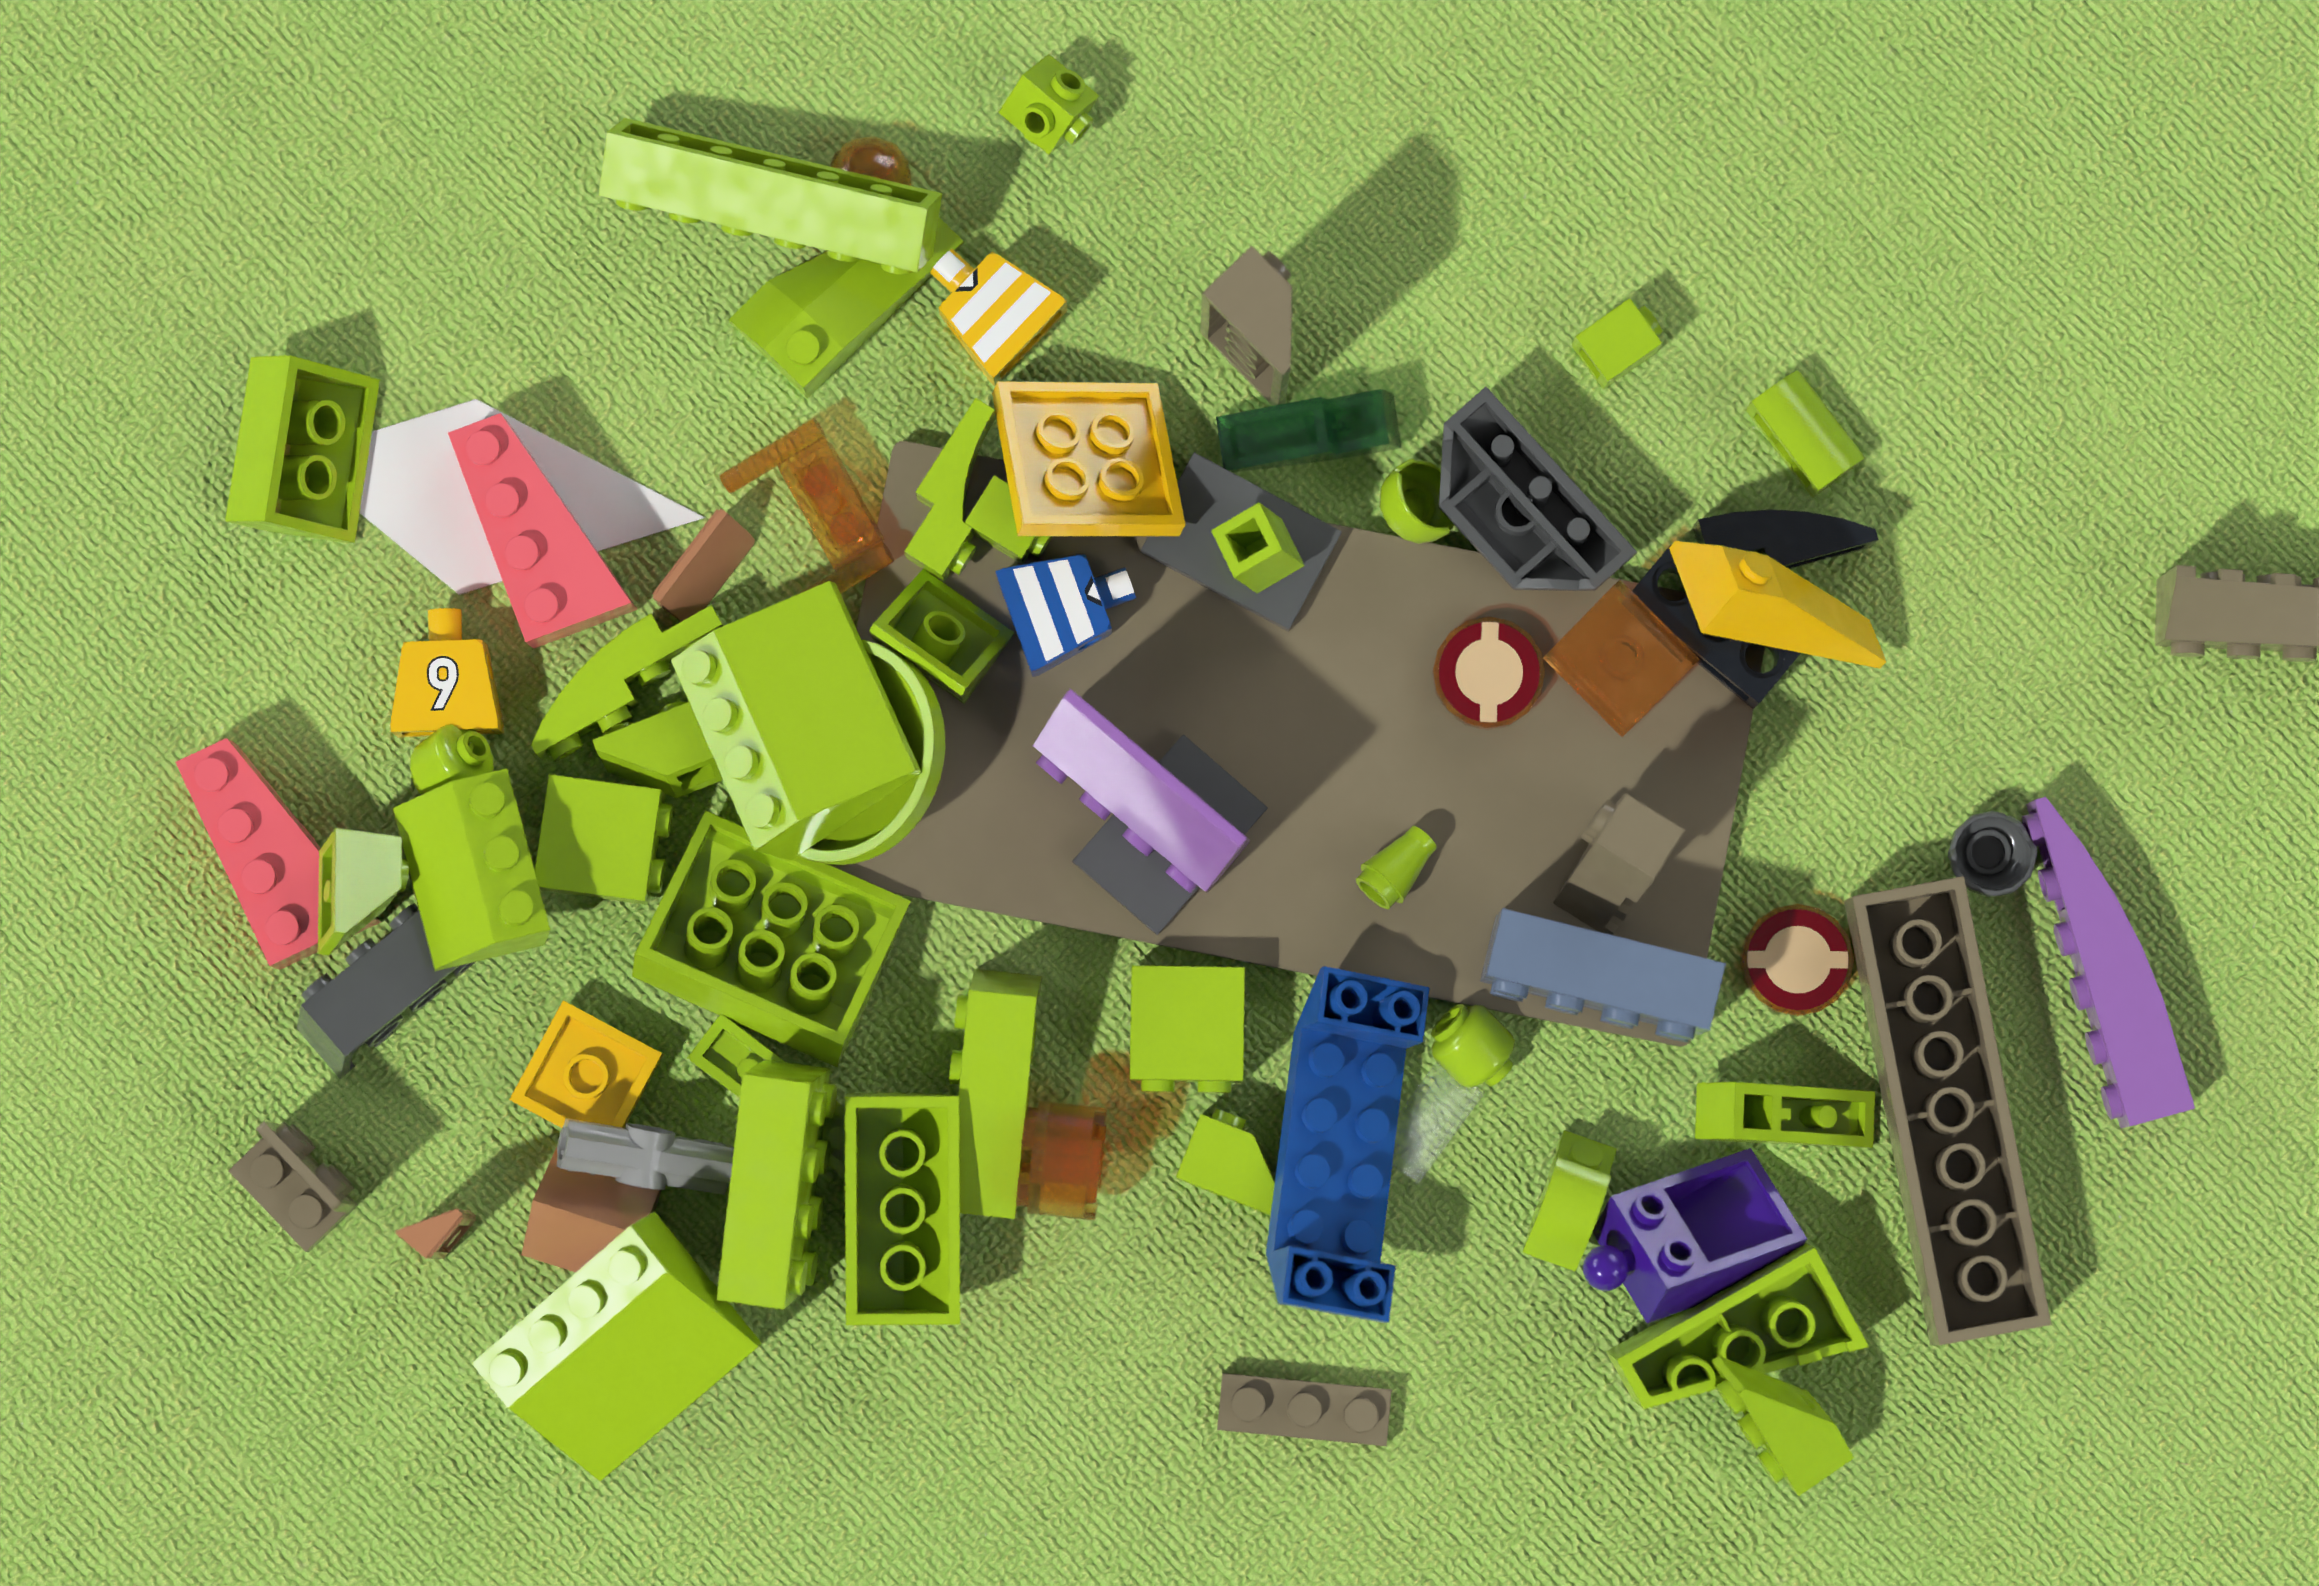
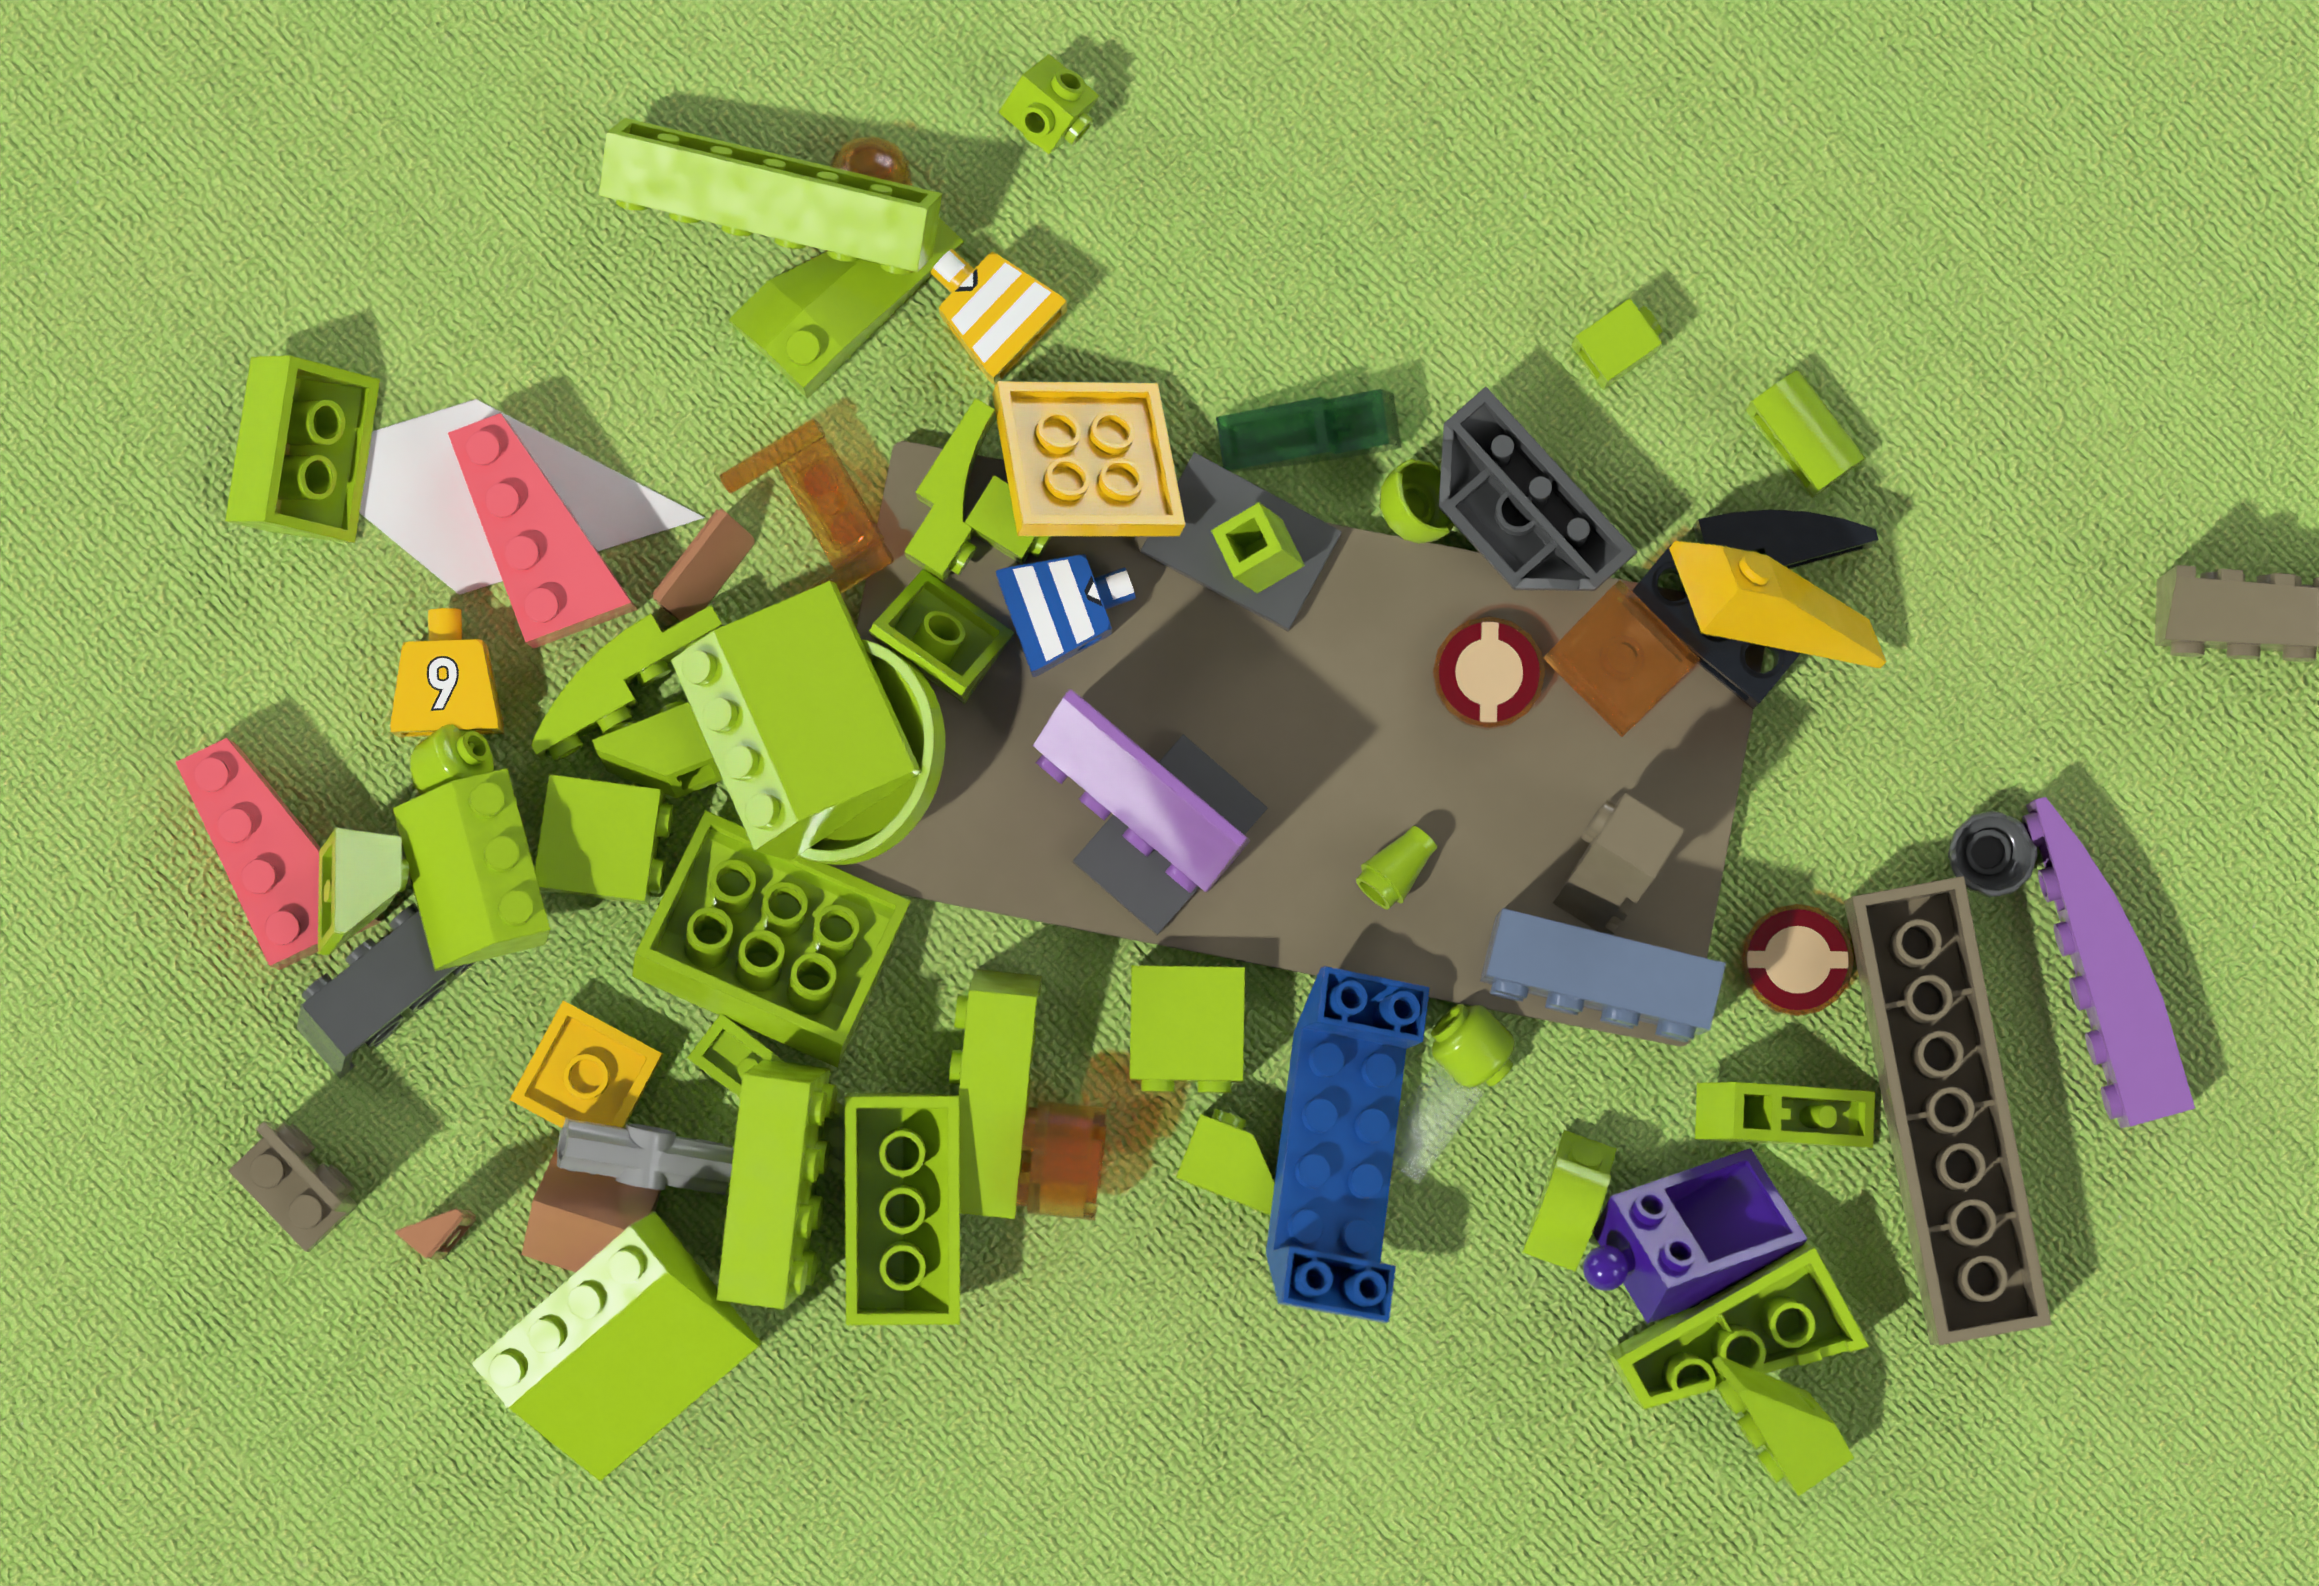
(1250, 321): dark tan slope -> none
(1304, 1409): dark tan plate -> none

